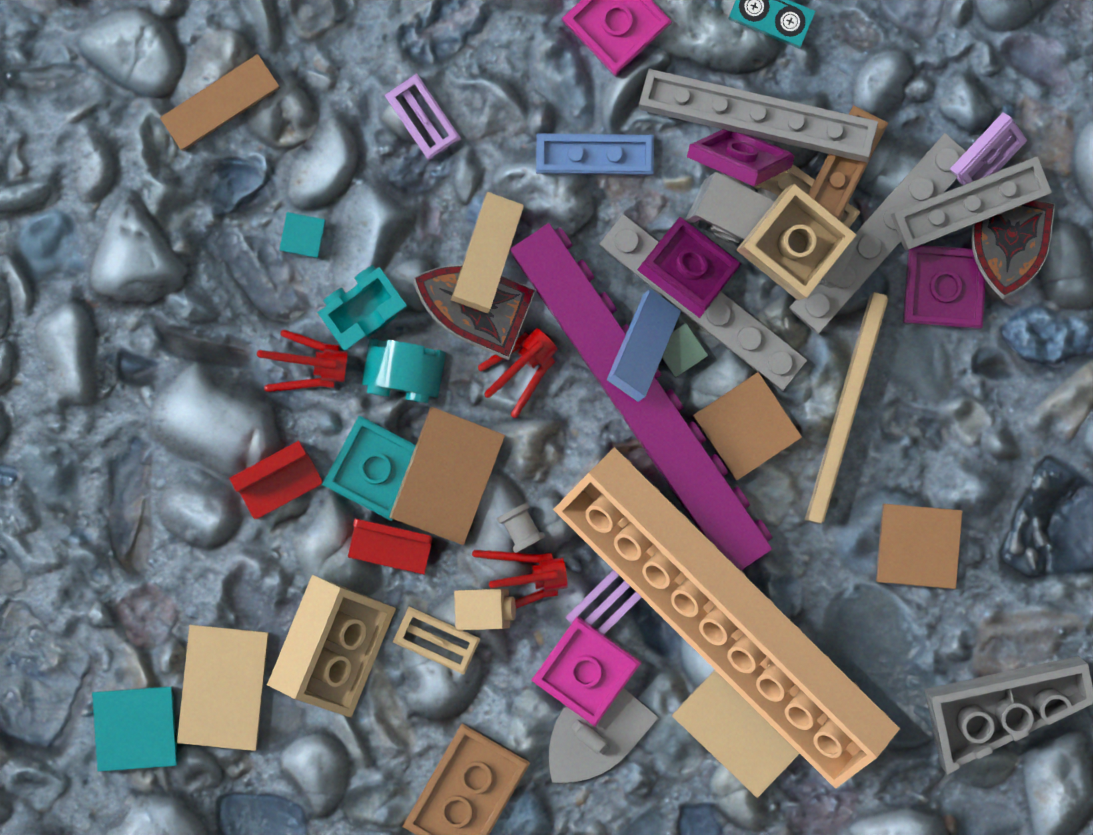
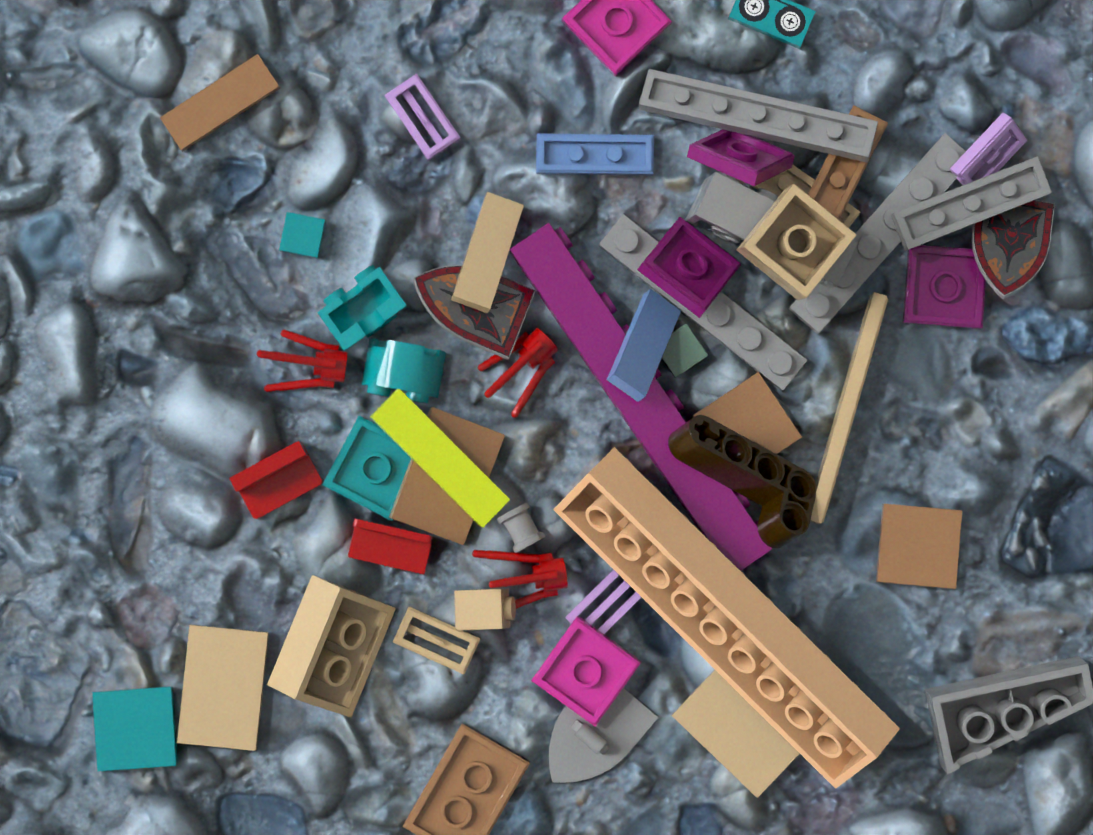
(439, 458): none -> neon yellow tile
(751, 470): none -> dark brown beam

